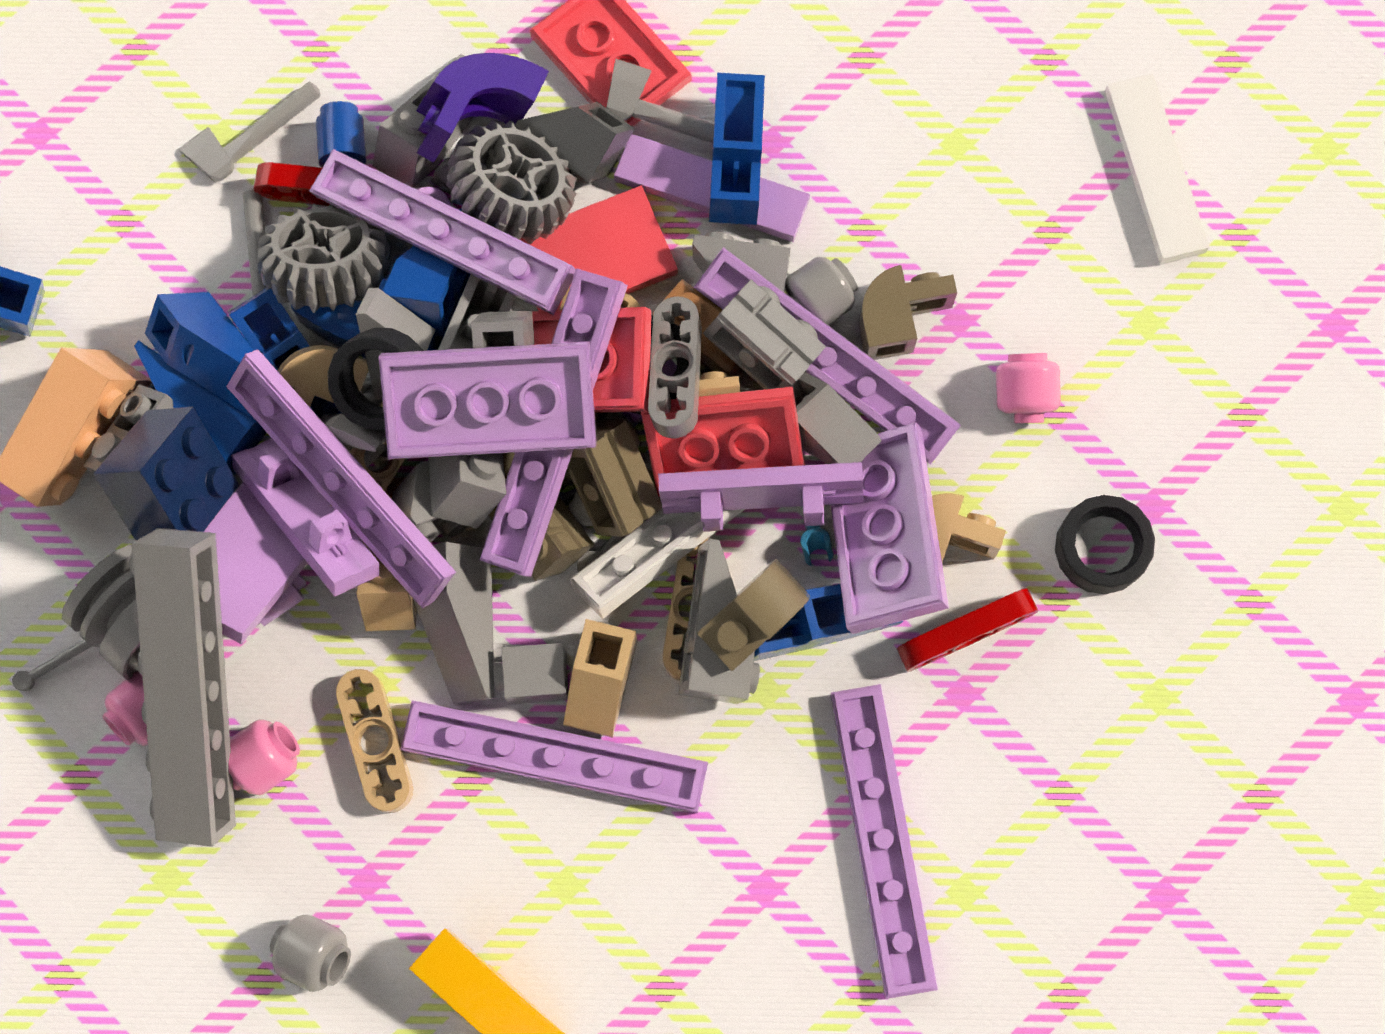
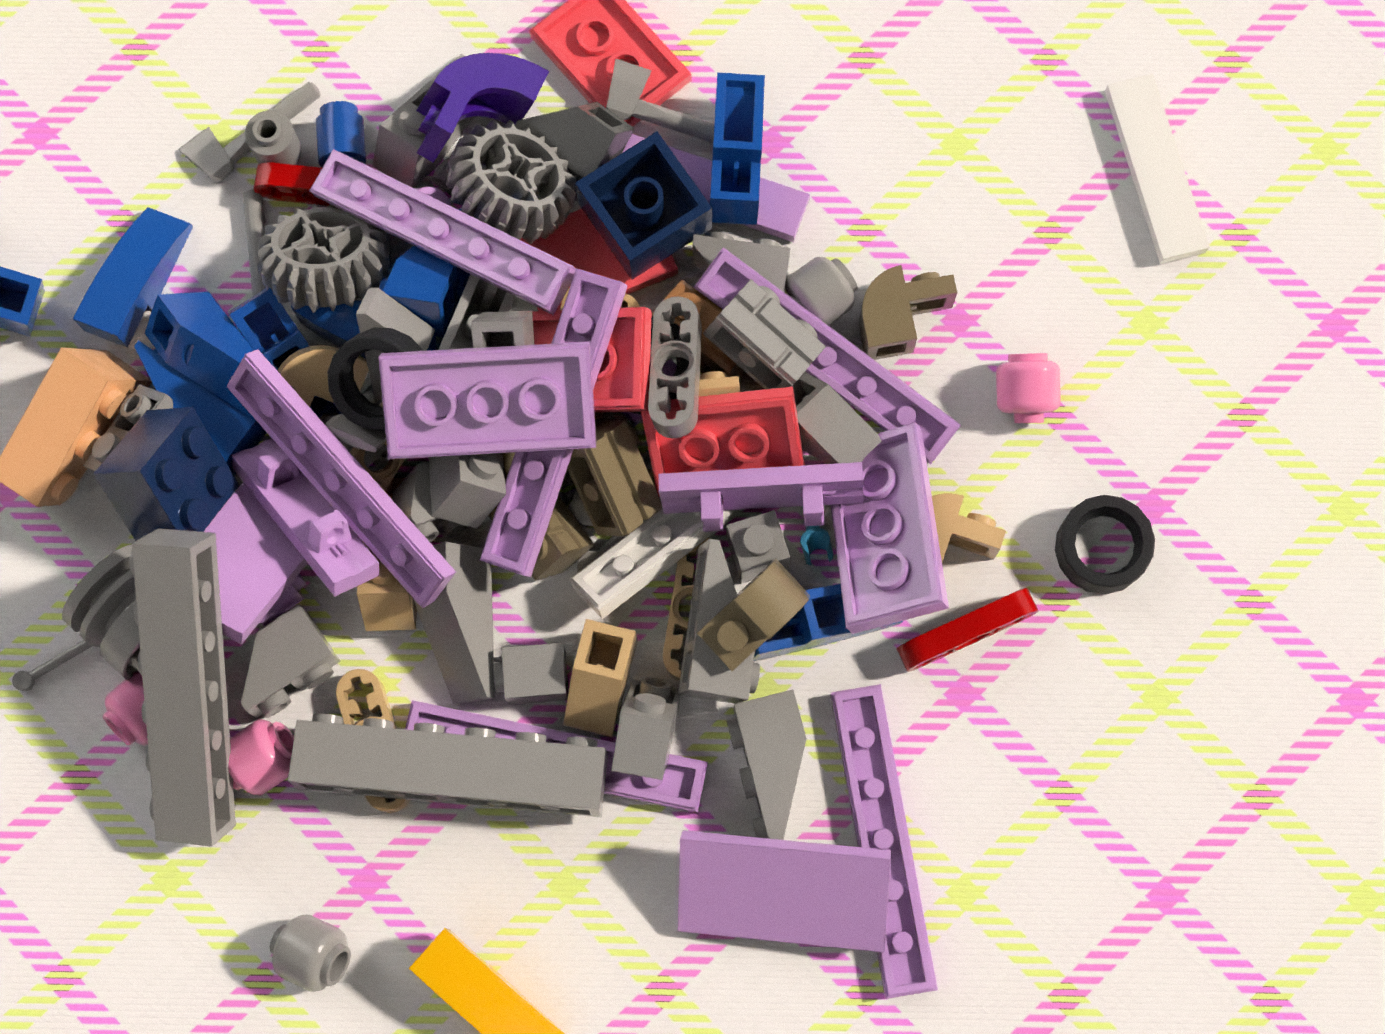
(132, 276): none -> blue slope
(273, 138): none -> light grey brick
(285, 659): none -> light grey slope
(449, 767): none -> light grey brick
(644, 205): none -> dark blue brick
(646, 728): none -> light grey slope
(756, 544): none -> light grey brick
(773, 748): none -> light grey slope
(783, 890): none -> lavender tile

